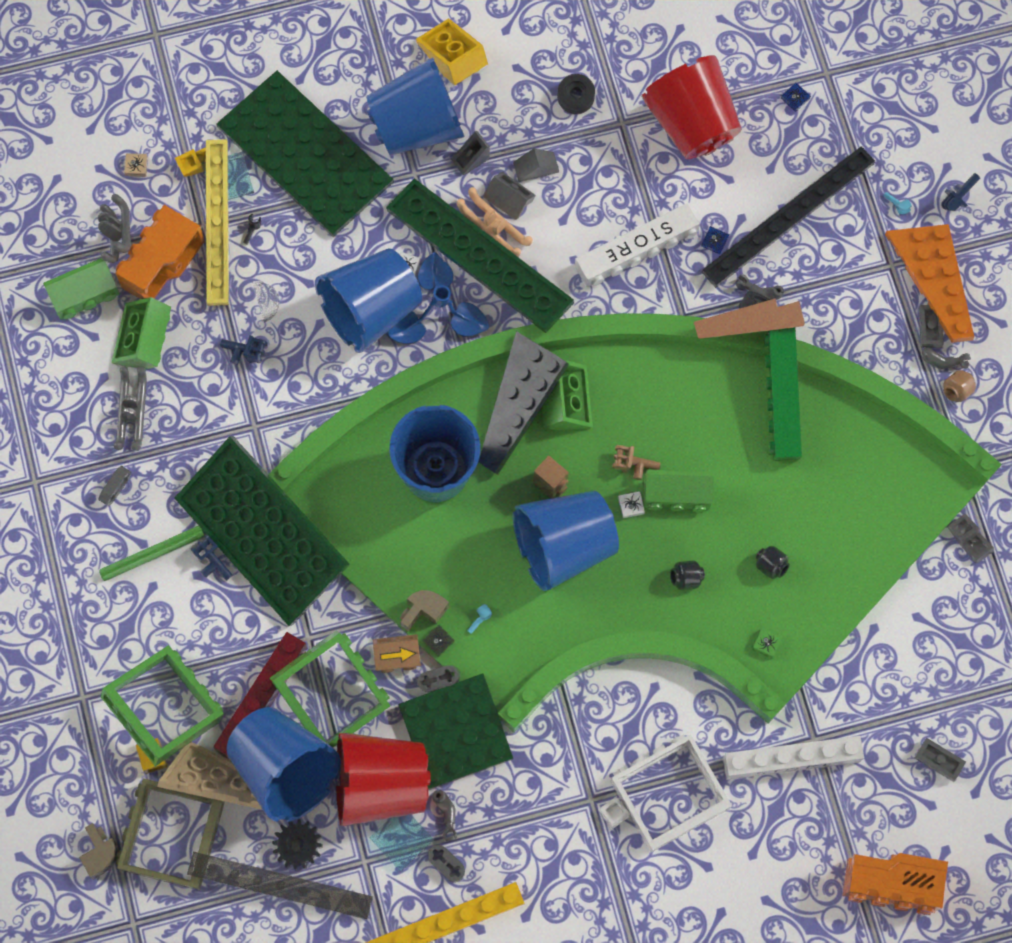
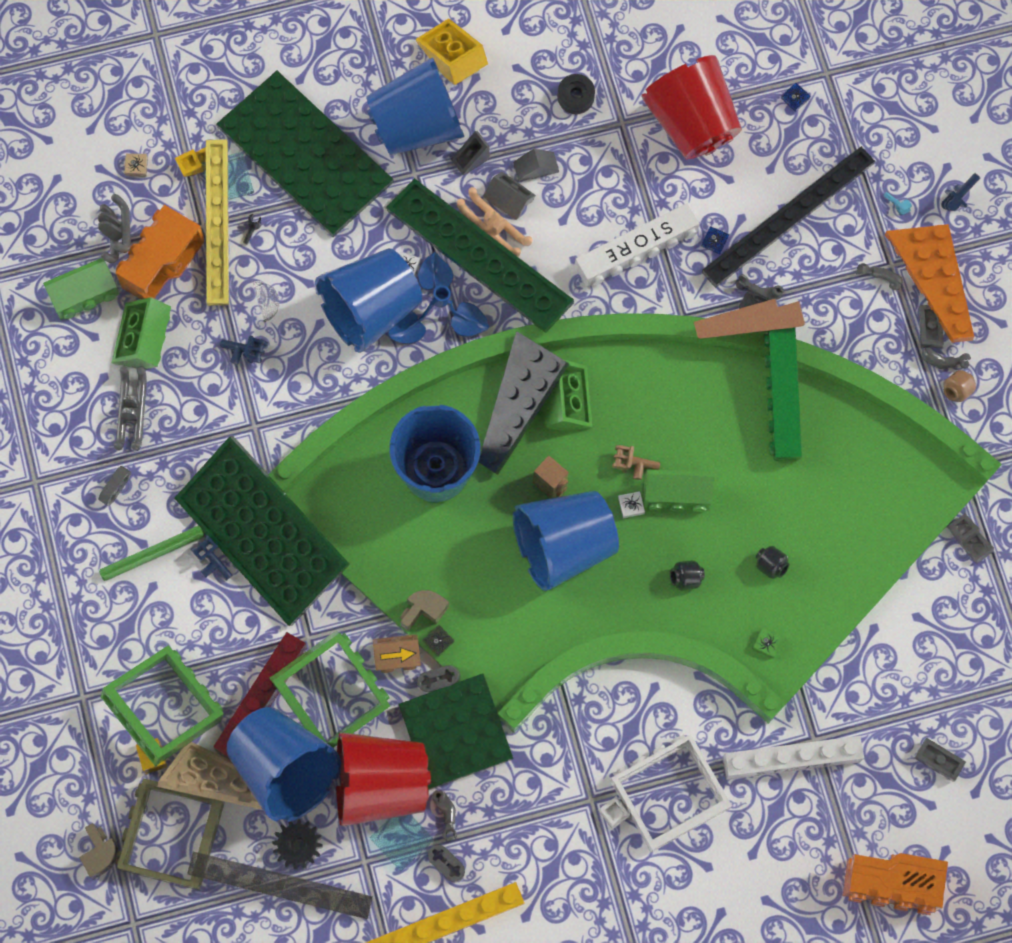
(484, 613): medium azure hand -> none
(886, 274): none -> dark grey arm

